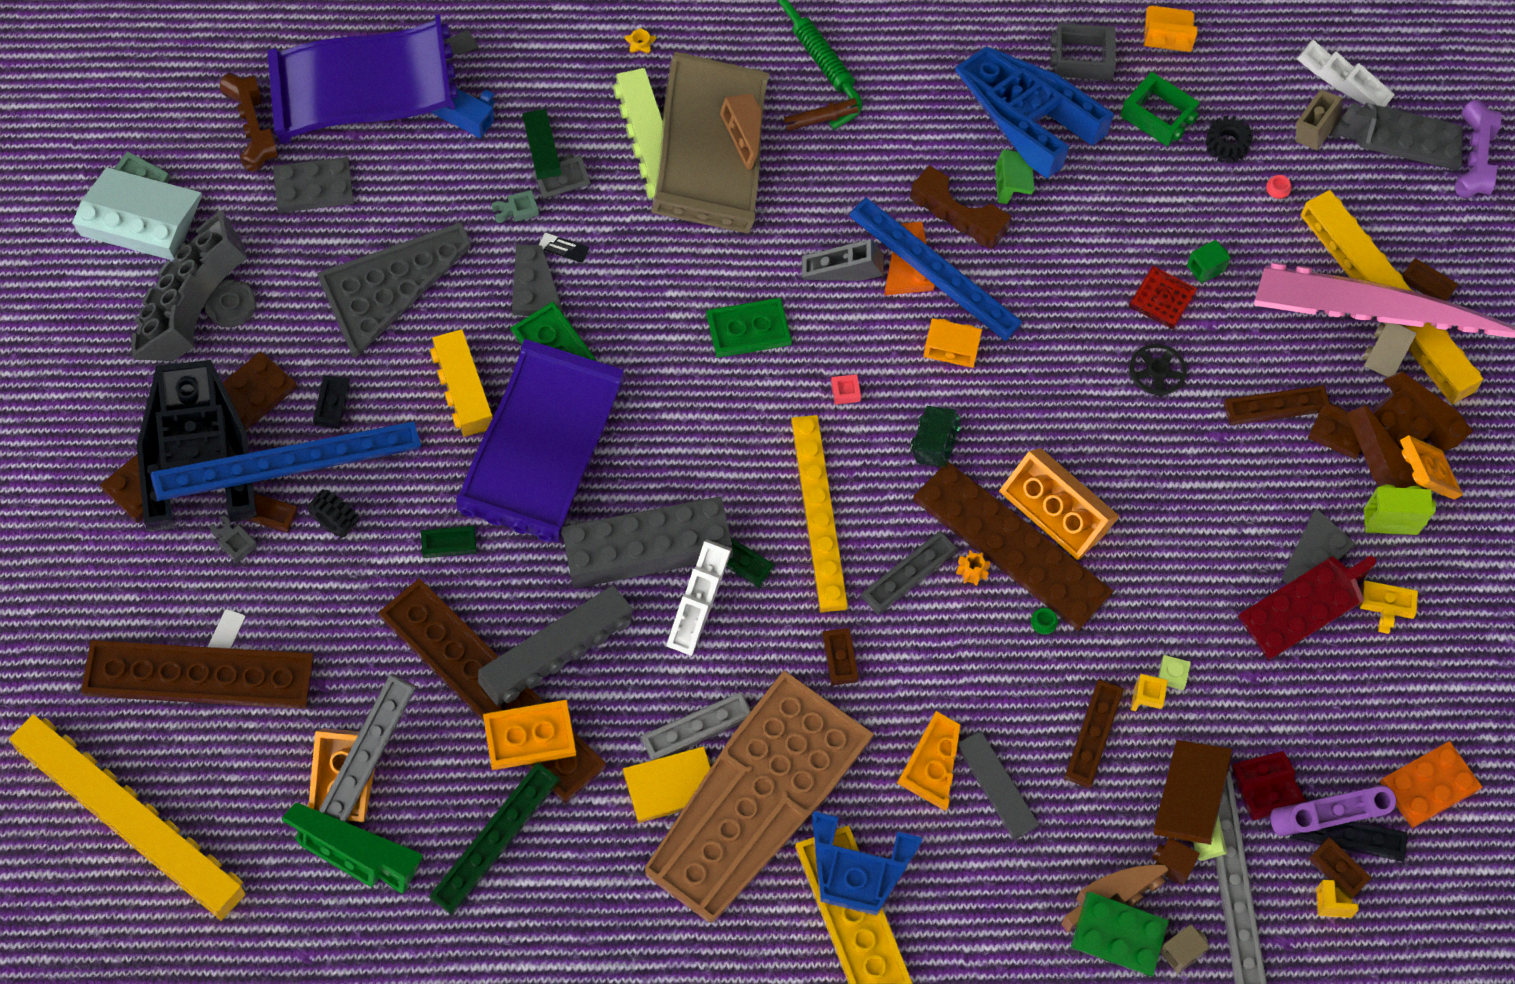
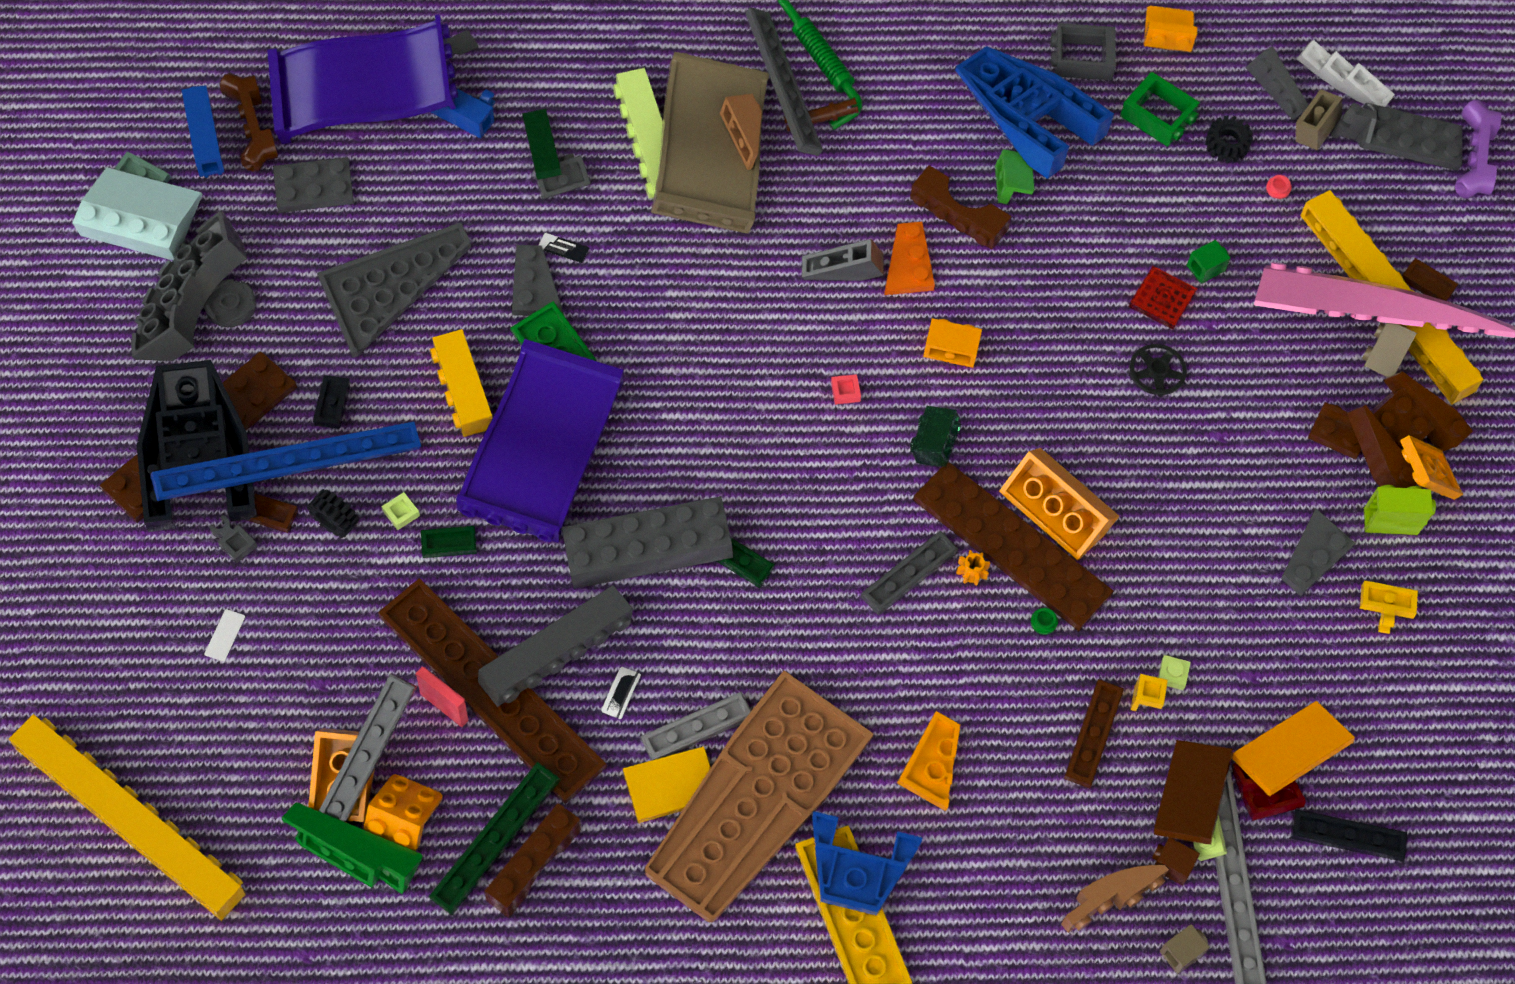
(198, 674): reddish brown plate -> none
(203, 131): none -> blue brick
(400, 511): none -> yellowish green plate
(401, 811): none -> light orange bracket
(442, 696): none -> coral tile
(517, 876): none -> reddish brown arch
(519, 206): sand green plate -> none
(529, 735): light orange plate -> none
(620, 692): none -> sticker
(638, 35): yellow plate -> none
(699, 597): white slope -> none
(748, 327): green tile -> none
(784, 82): none -> dark grey tile
(819, 514): yellow plate -> none
(840, 656): reddish brown plate -> none
(935, 269): blue tile -> none
(997, 785): dark grey tile -> none
(1119, 934): green plate -> none
(1275, 405): reddish brown tile -> none
(1277, 81): none -> dark grey wing
(1293, 748): none -> light orange tile
(1305, 605): dark red hinge -> none
(1333, 810): medium lavender plate -> none
(1333, 902): yellow panel -> none
(1340, 867): reddish brown plate -> none
(1431, 784): orange plate -> none

